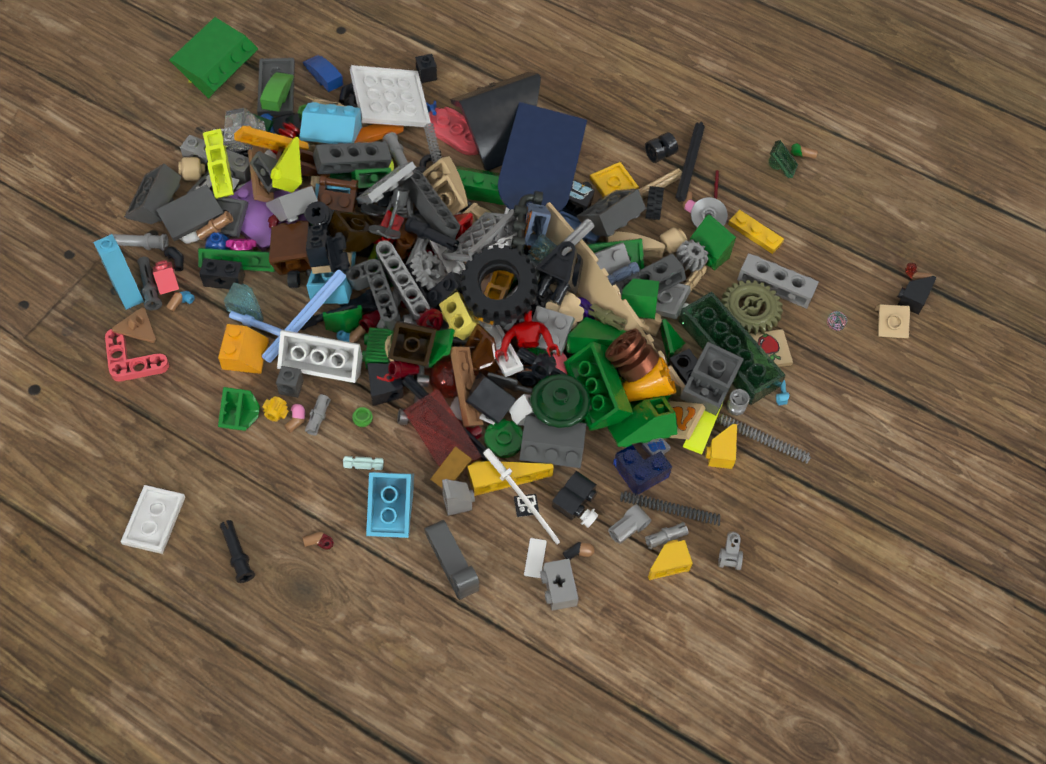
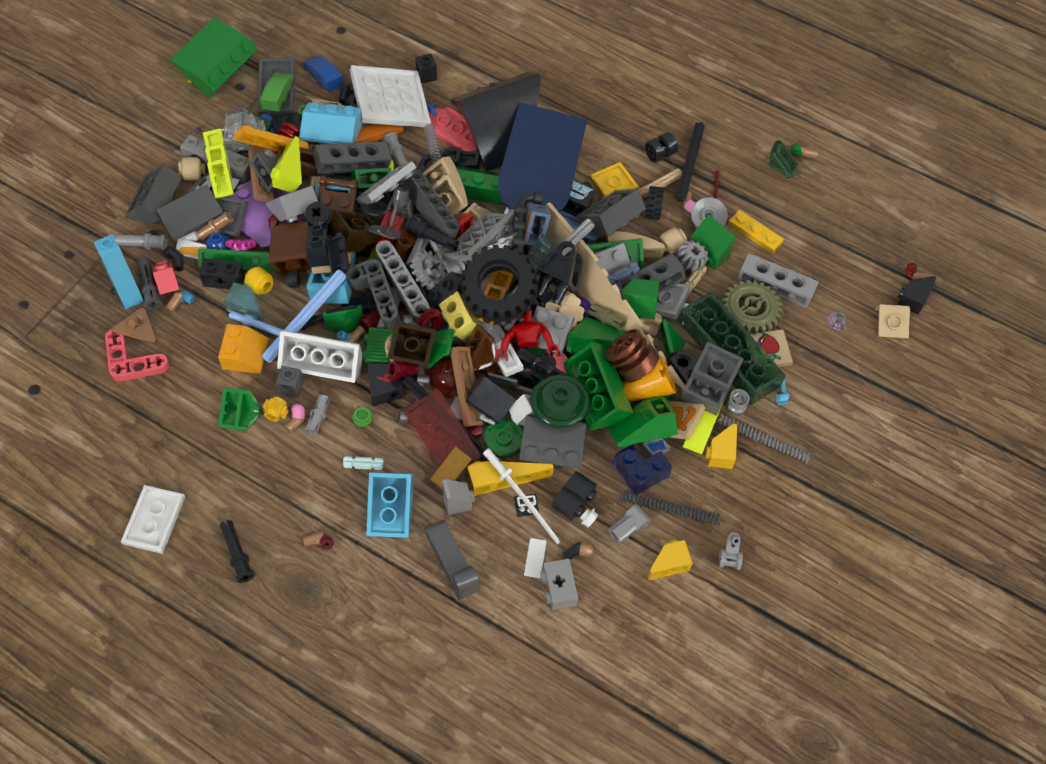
(189, 248): none -> sticker
(259, 280): none -> yellow head
(464, 159): none -> black slope
(666, 535): light grey pin -> none

